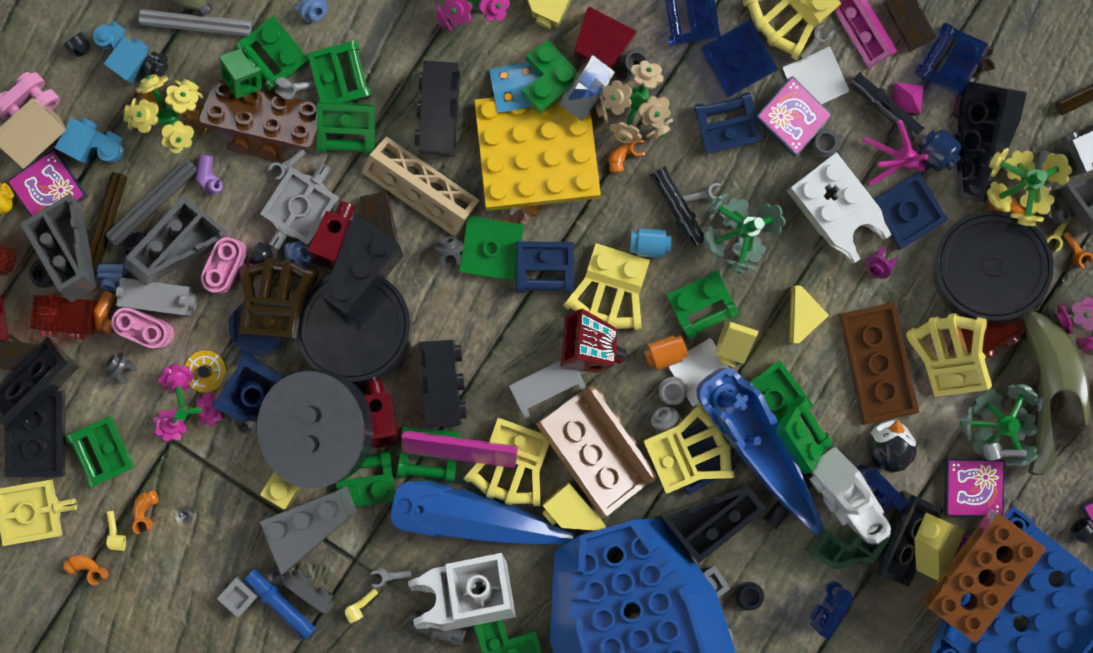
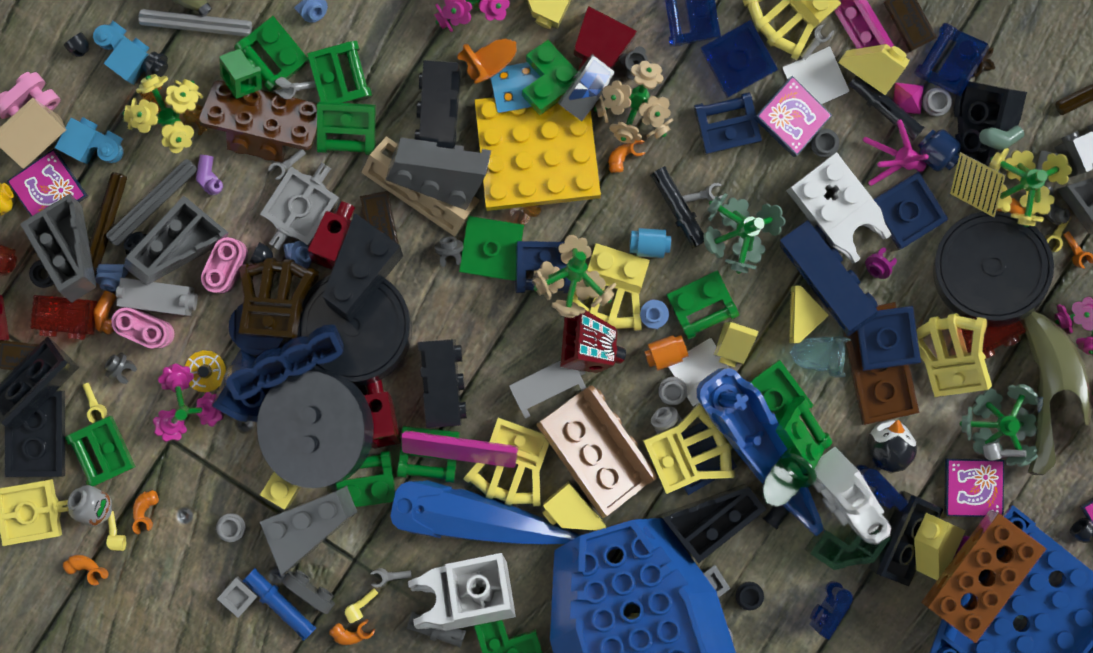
(89, 505): none -> light grey head
(93, 404): none -> light yellow hand
(230, 527): none -> light grey plate
(278, 363): none -> dark blue brick
(346, 637): none -> orange arm
(438, 171): none -> dark grey wedge
(488, 59): none -> orange piece
(586, 284): none -> tan plant
(654, 314): none -> medium blue plate
(786, 478): none -> dark green piece
(821, 354): none -> clear light blue piece
(829, 278): none -> dark blue brick
(876, 65): none -> light yellow slope
(889, 339): none -> dark blue tile
(937, 101): none -> light grey plate
(977, 184): none -> light yellow sticker
(1001, 139): none -> sand green arm

